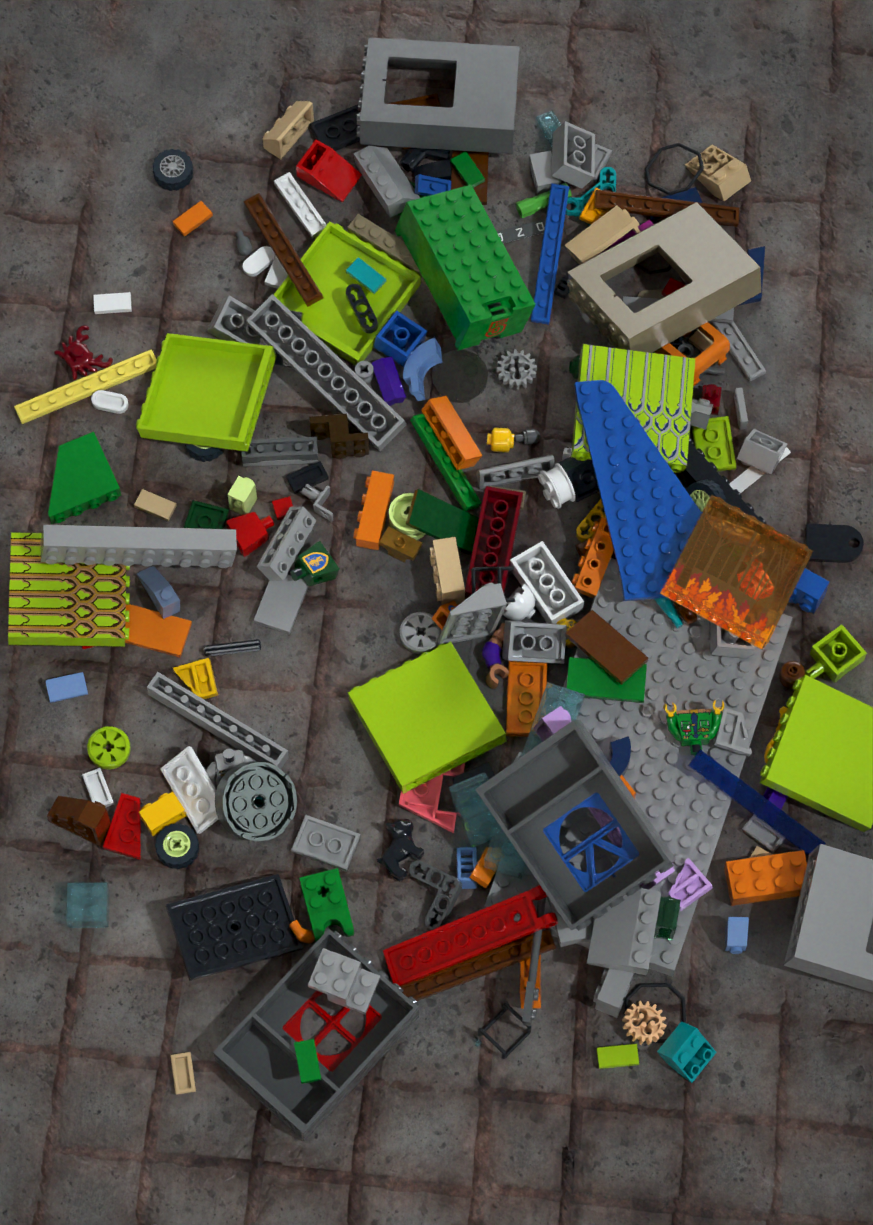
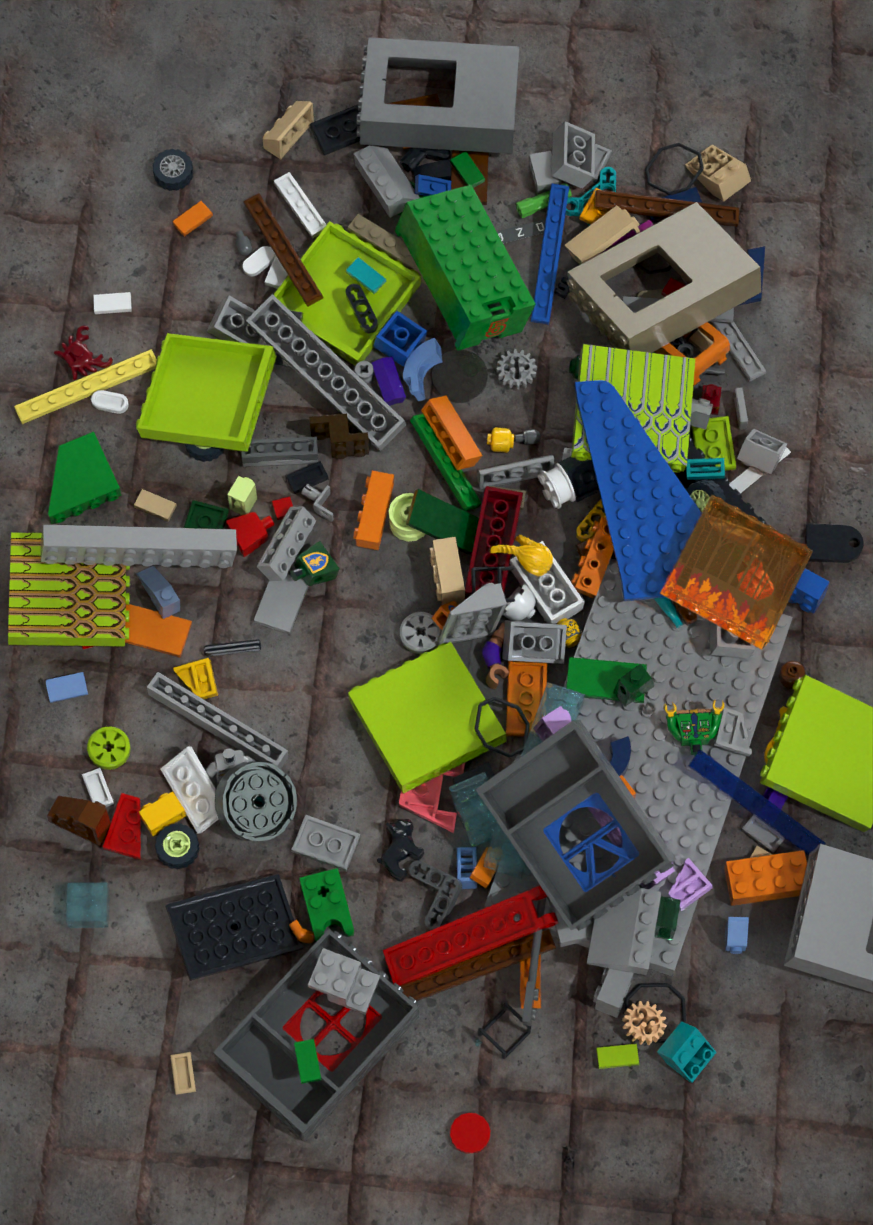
(327, 171): red slope -> none
(400, 545): pearl gold brick -> none
(470, 1133): none -> red tile
(483, 740): none -> black piece
(532, 555): none -> yellow hair
(548, 124): clear light blue slope -> none
(606, 647): reddish brown tile -> none
(635, 684): none -> dark green torso
(712, 461): none -> teal tile
(827, 655): lime brick -> none

